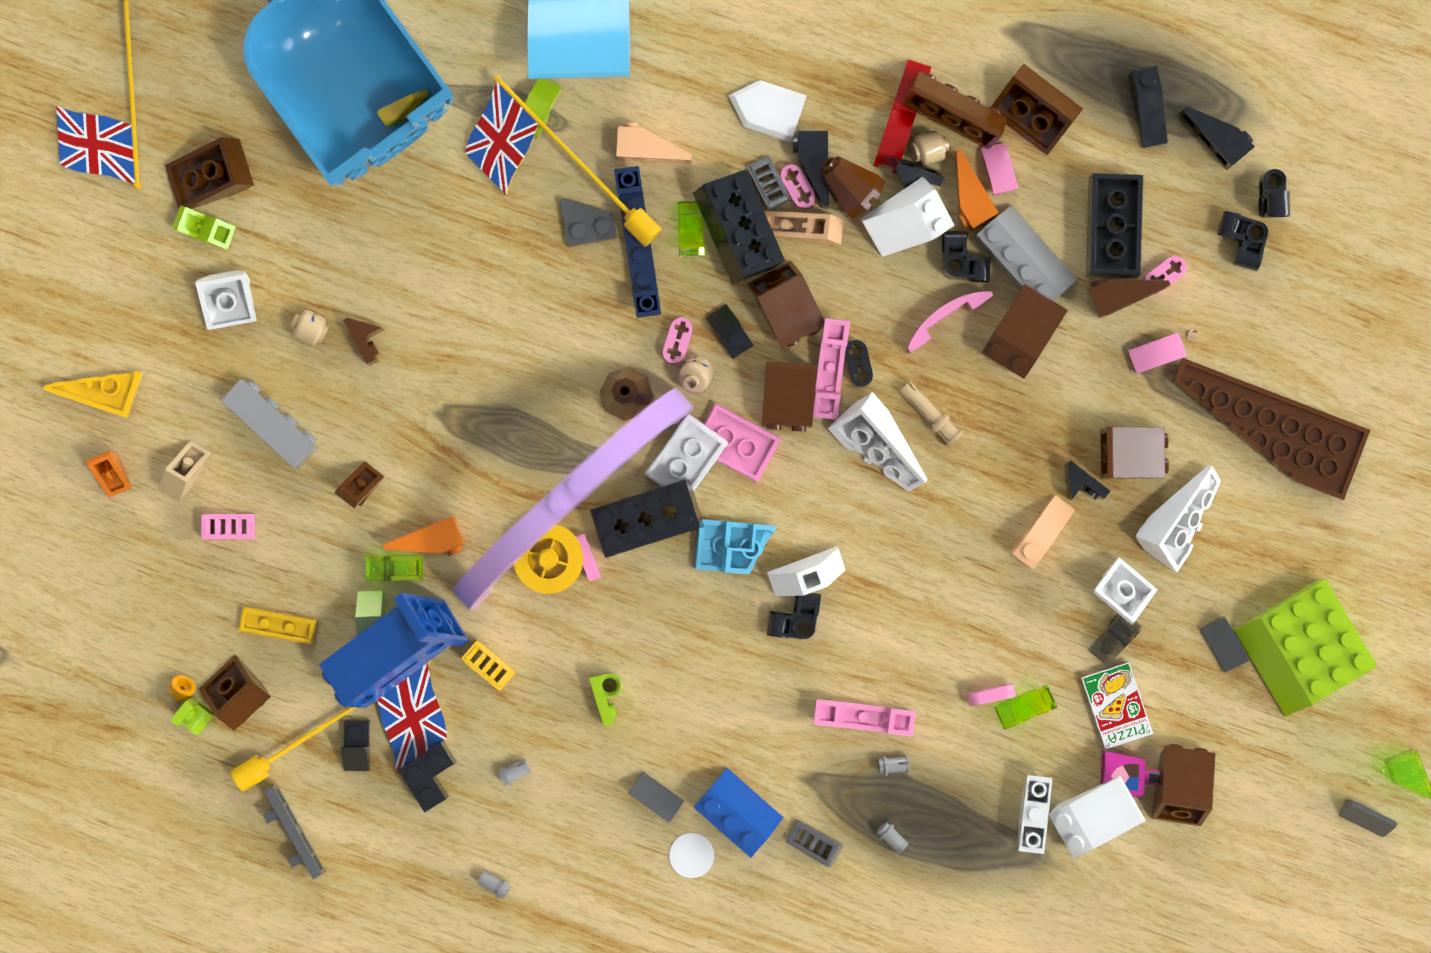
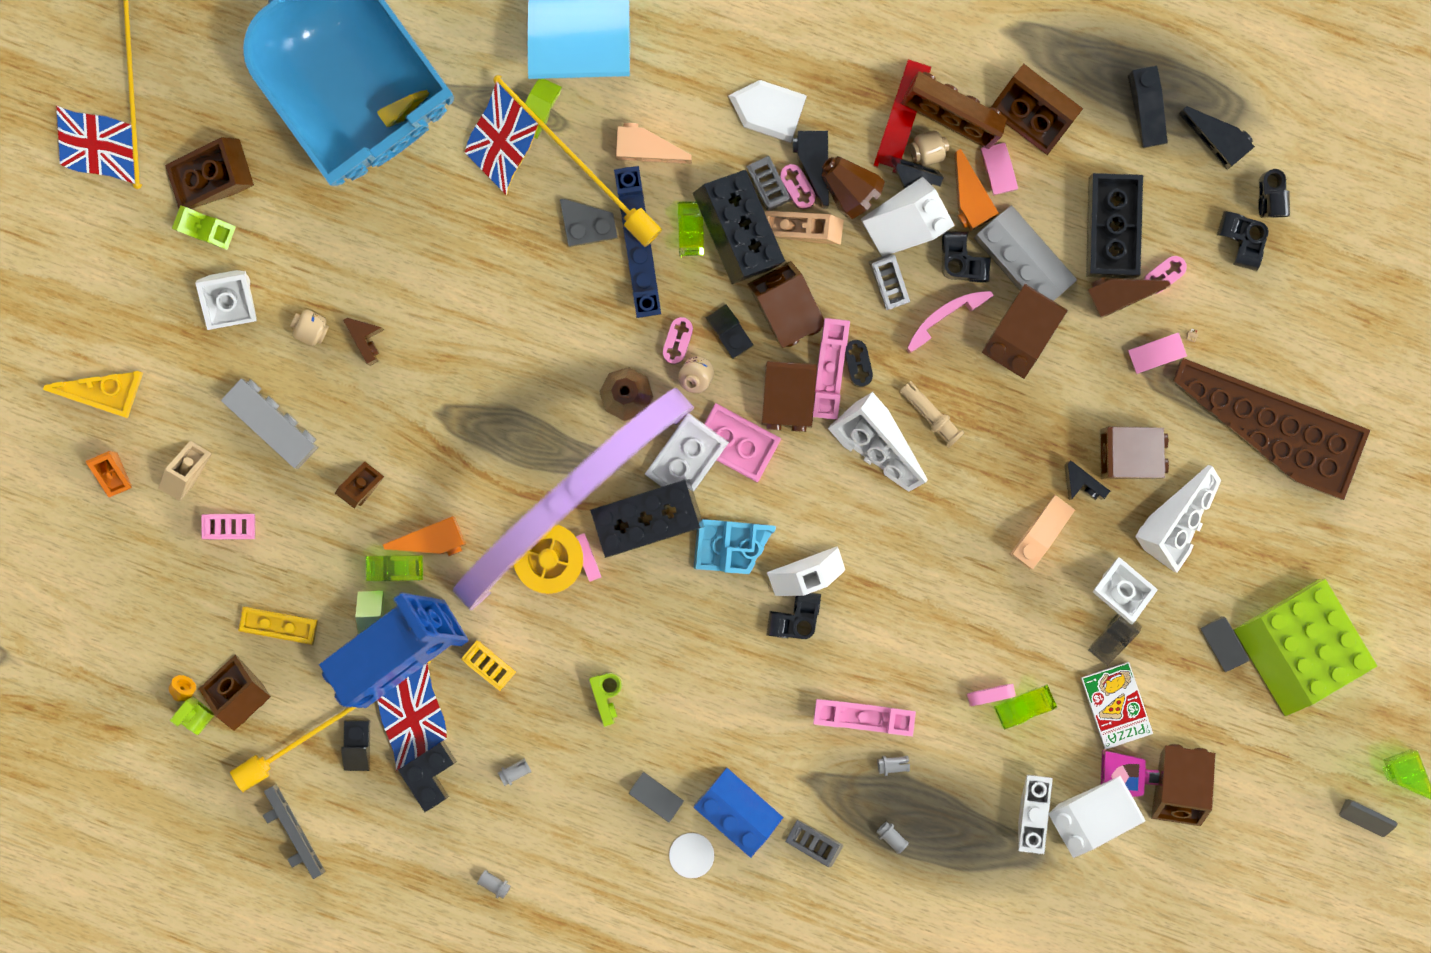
(874, 264): none -> flat silver slope

